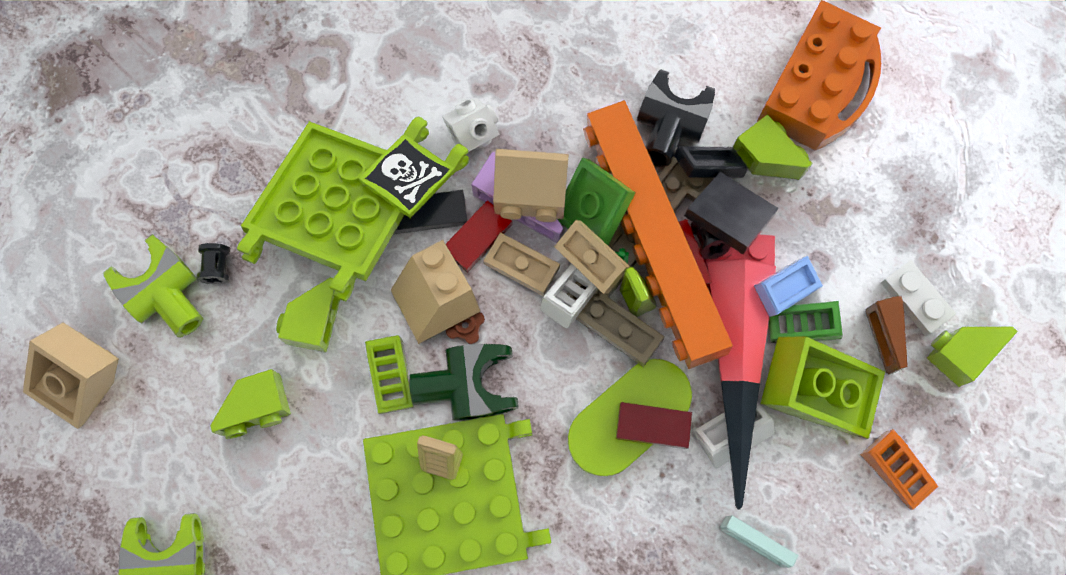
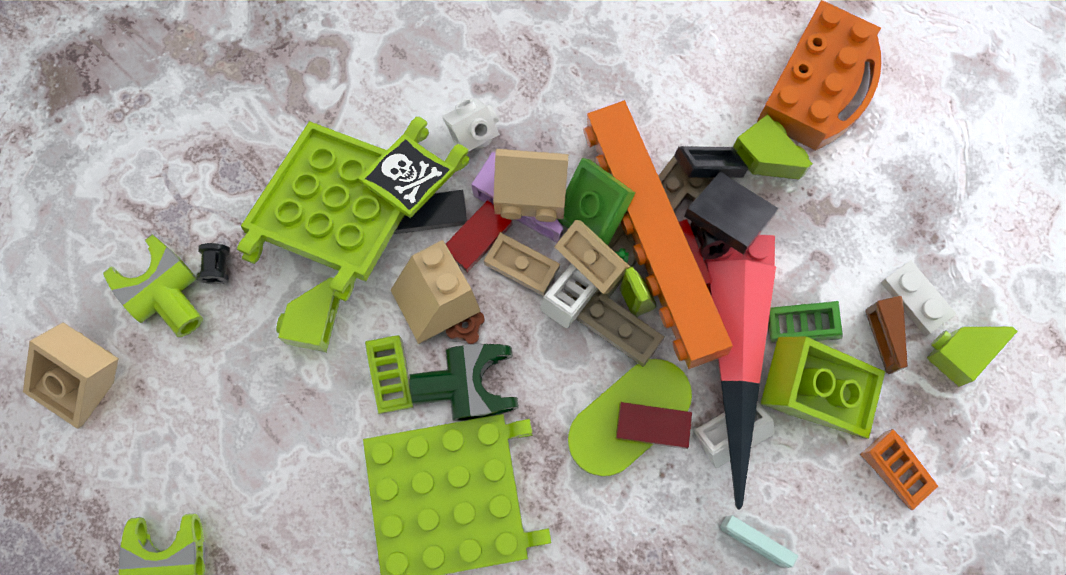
(252, 402): lime slope -> none
(439, 457): tan slope -> none
(672, 118): black connector -> none
(788, 286): light blue tile -> none

